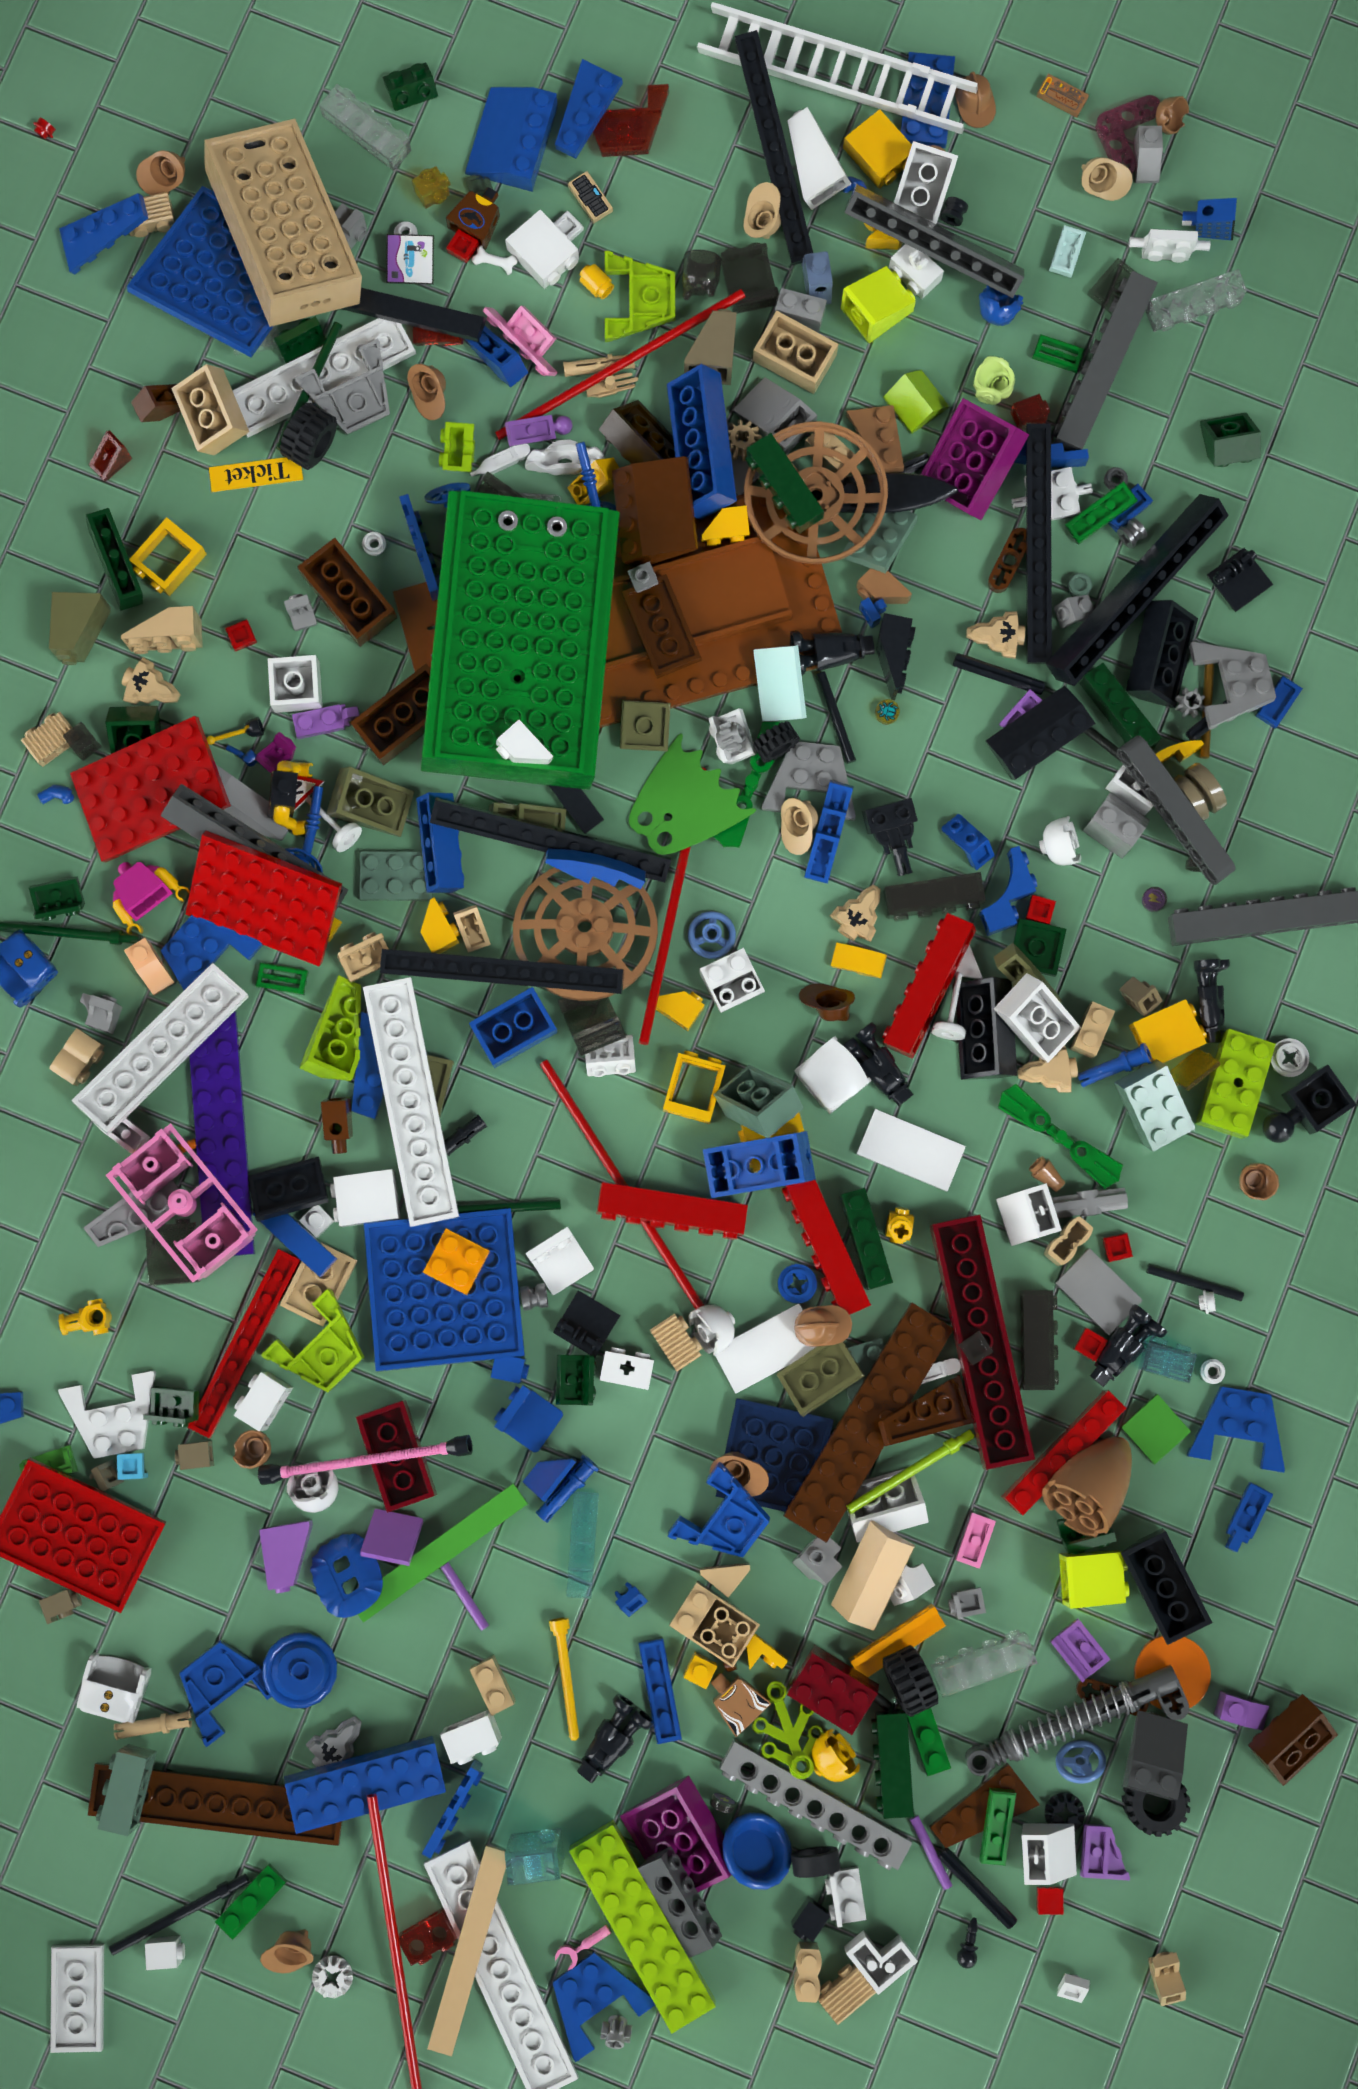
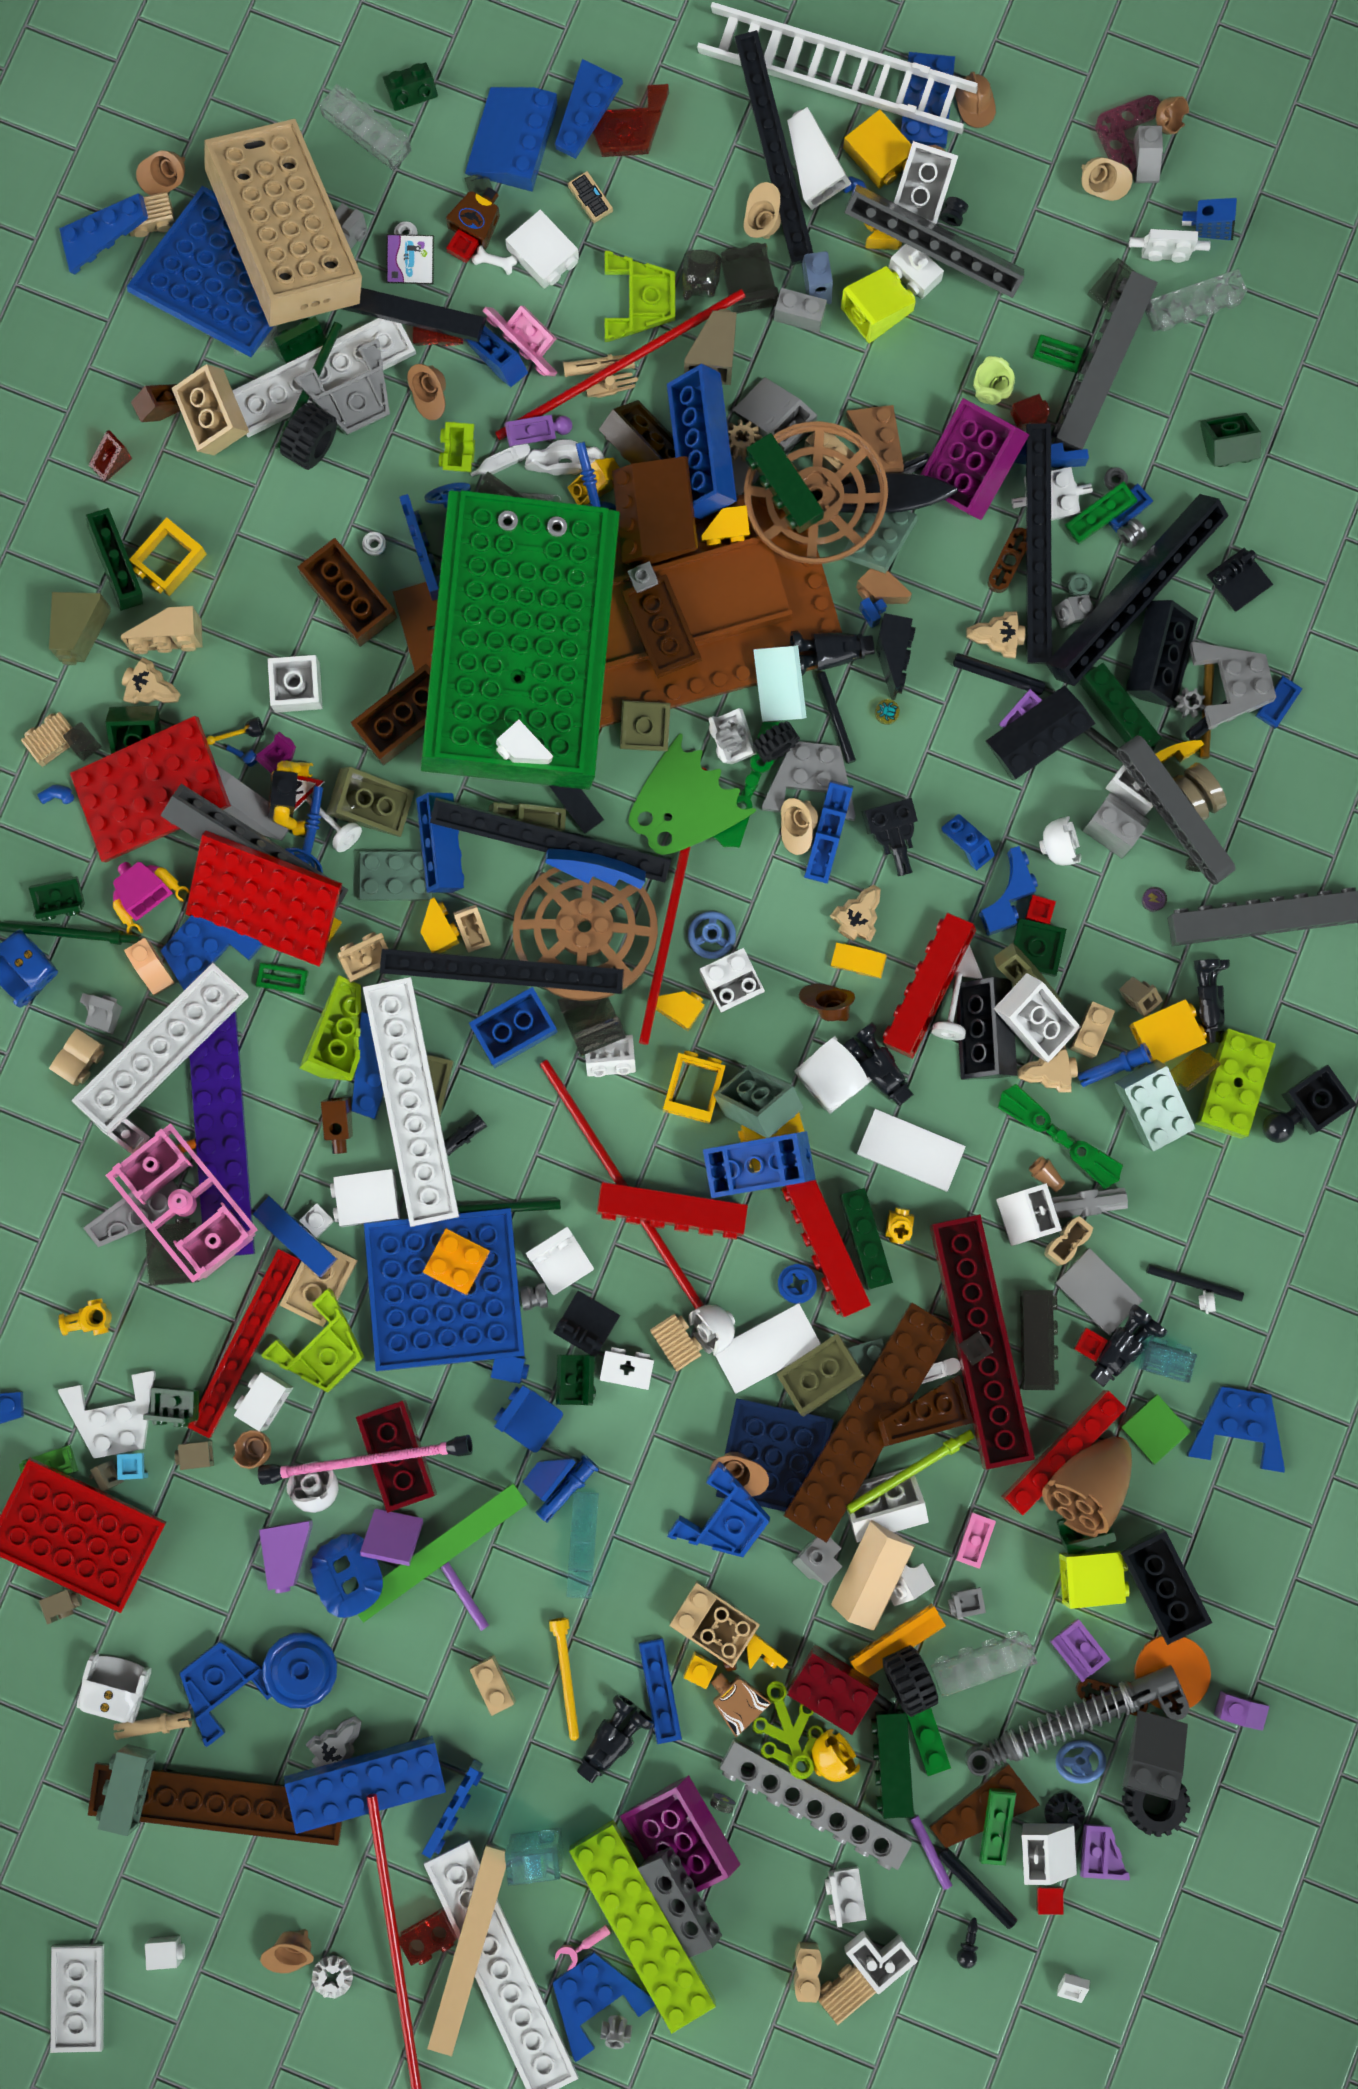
(44, 128): red plate -> none
(223, 1891): black bar -> none
(241, 635): red tile -> none
(251, 1901): green plate -> none
(254, 474): yellow sticker -> none
(288, 1189): black tile -> none
(300, 612): light grey bracket -> none
(323, 720): medium lavender hinge -> none
(431, 187): clear yellow brick -> none
(470, 1737): white brick -> none
(569, 225): white tile -> none
(596, 281): yellow brick -> none
(630, 1601): blue tile -> none
(725, 1577): tan slope -> none
(757, 1851): blue piece -> none
(795, 352): tan brick -> none
(809, 1919): black brick -> none
(815, 1861): black tyre -> none
(823, 1326): medium nougat piece -> none
(915, 400): lime slope -> none
(933, 896): clear smoke brick -> none
(998, 307): blue hair -> none
(1062, 95): medium nougat tile -> none
(1067, 251): light aqua plate -> none
(1117, 1247): red tile -> none
(1167, 1978): tan brick -> none
(1220, 1371): white plate -> none
(1247, 1516): blue hinge -> none
(1258, 1181): medium nougat hair -> none
(1293, 1739): reddish brown slope -> none
(1300, 1060): white gear -> none

